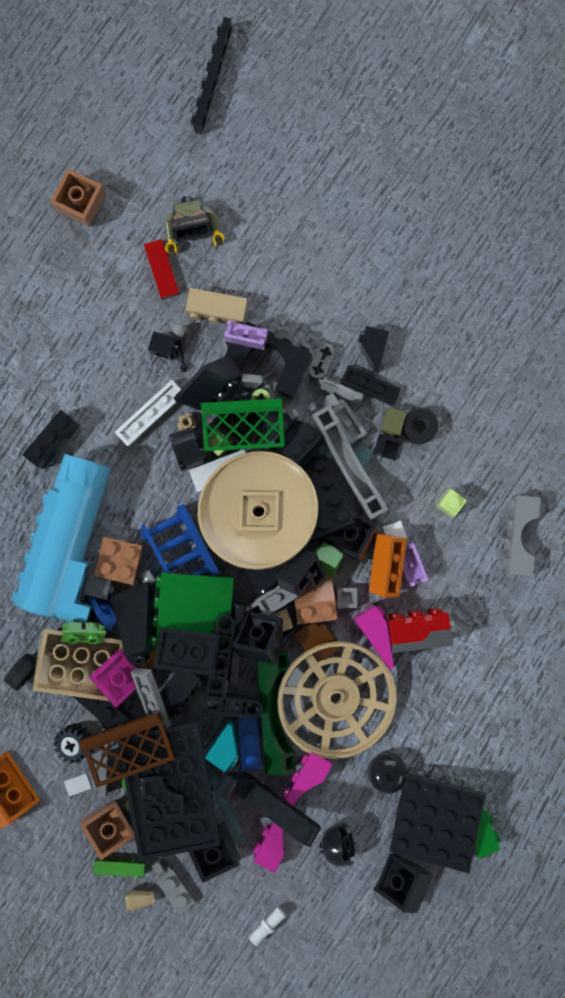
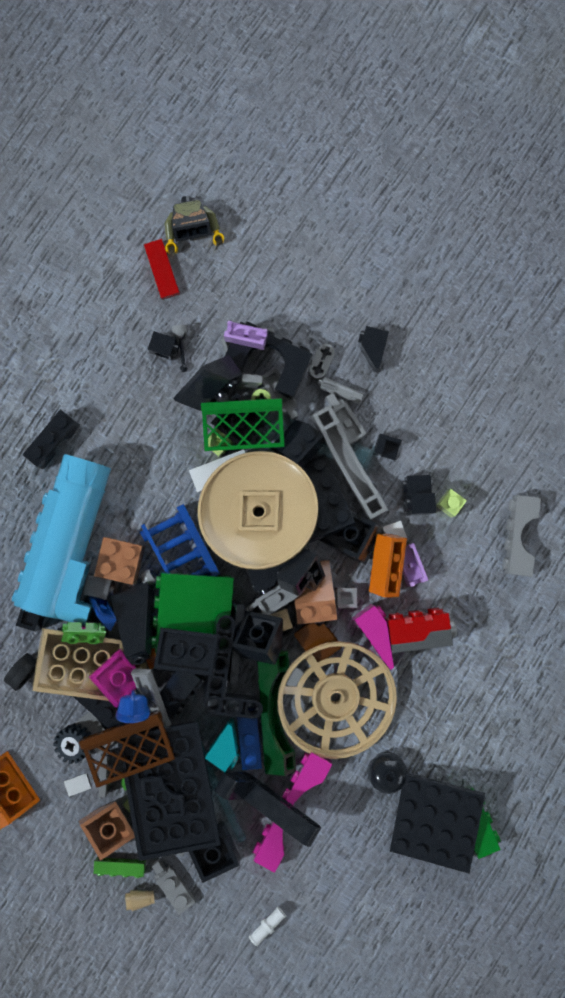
(30, 620): none -> black panel
(78, 197): nougat brick -> none
(133, 708): none -> blue piece
(148, 414): white plate -> none
(187, 449): black brick -> none
(188, 417): tan plate -> none
(213, 68): black plate -> none
(215, 307): tan brick -> none
(329, 558): bright green brick -> none
(338, 845): black cylinder -> none
(370, 386): black tile -> none
(392, 422): olive brick -> none
(403, 883): black slope -> none
(418, 495): none -> black brick
(427, 418): black tyre -> none

